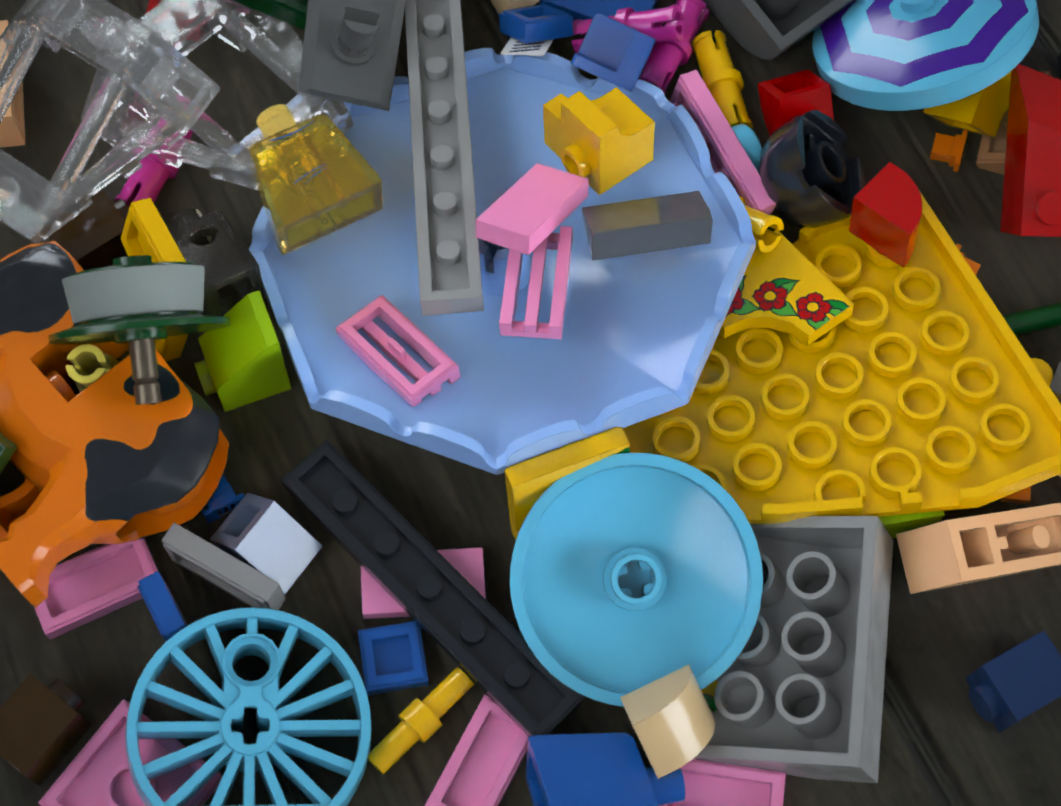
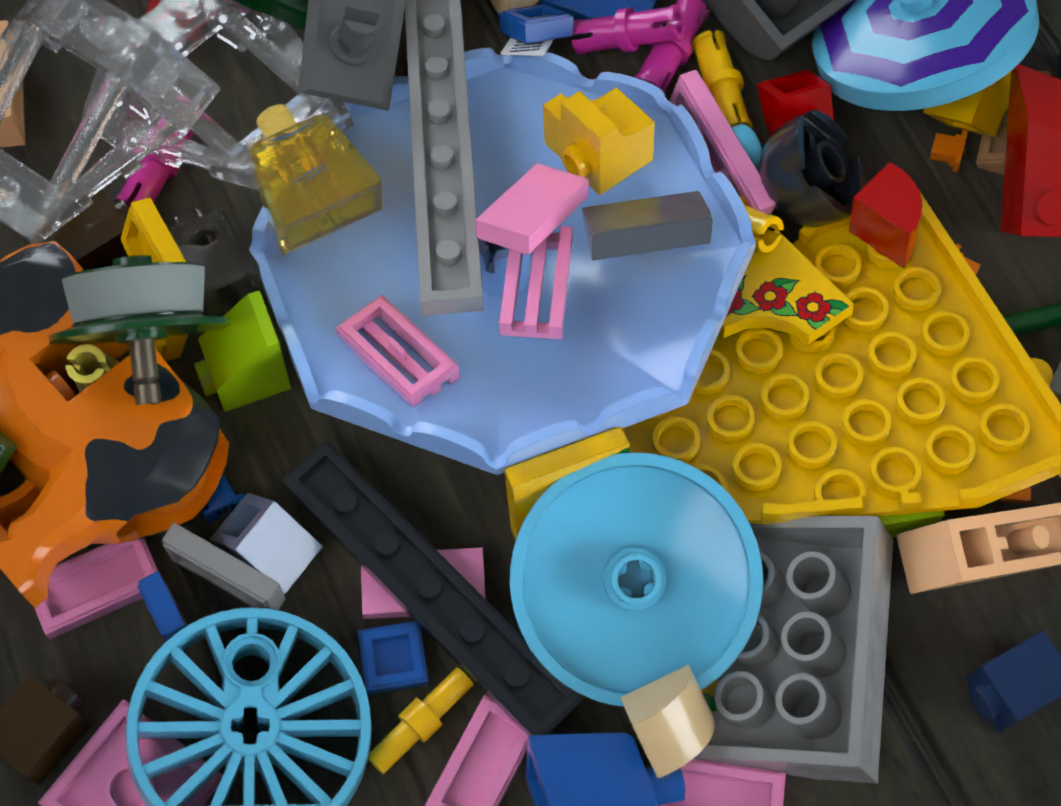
(614, 52): blue panel -> none

